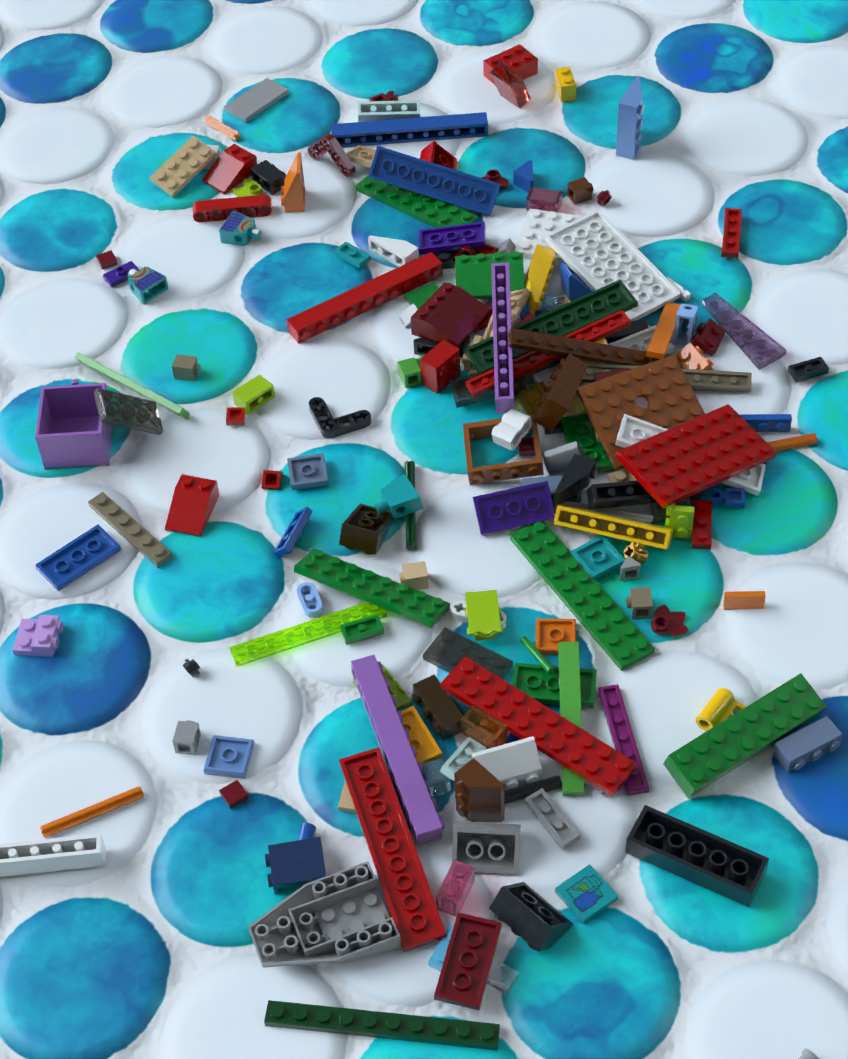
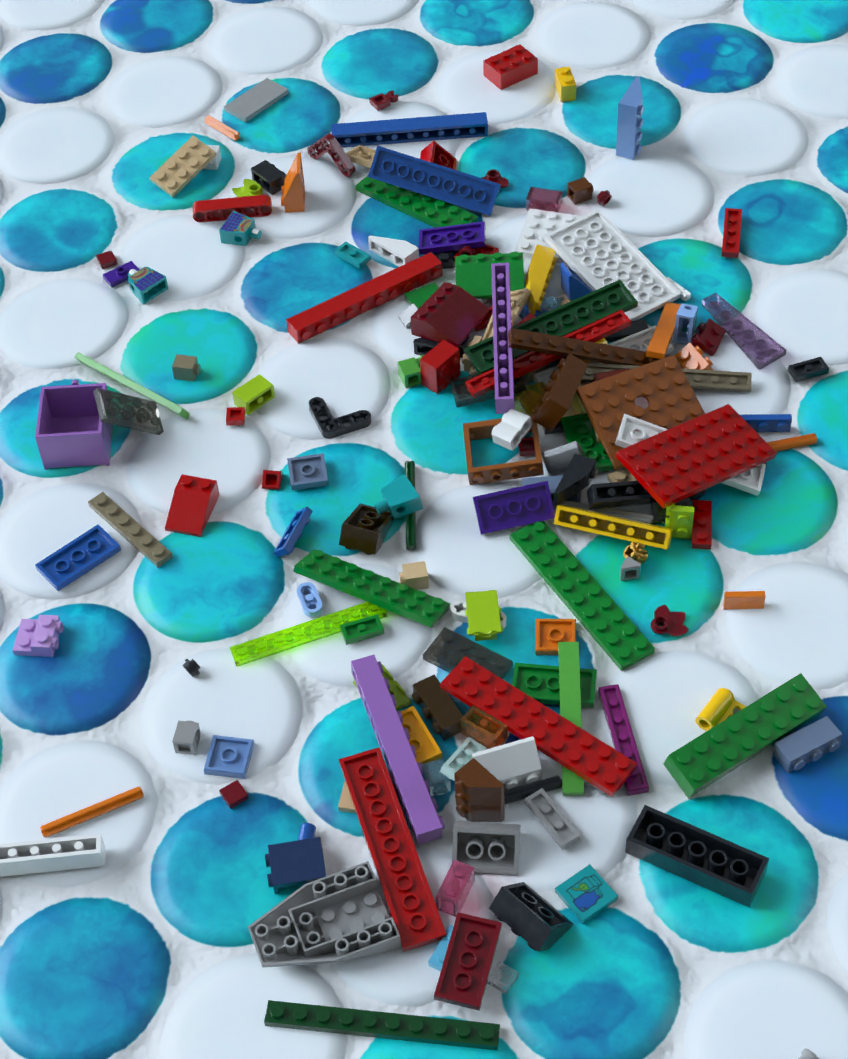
(230, 169): red slope -> none
(388, 110): light aqua brick -> none
(506, 247): light grey slope -> none
(510, 85): clear red brick -> none
(524, 176): blue slope -> none
(537, 655): green bar -> none
(598, 557): teal plate -> none
(640, 603): dark tan brick -> none
(731, 497): blue plate -> none

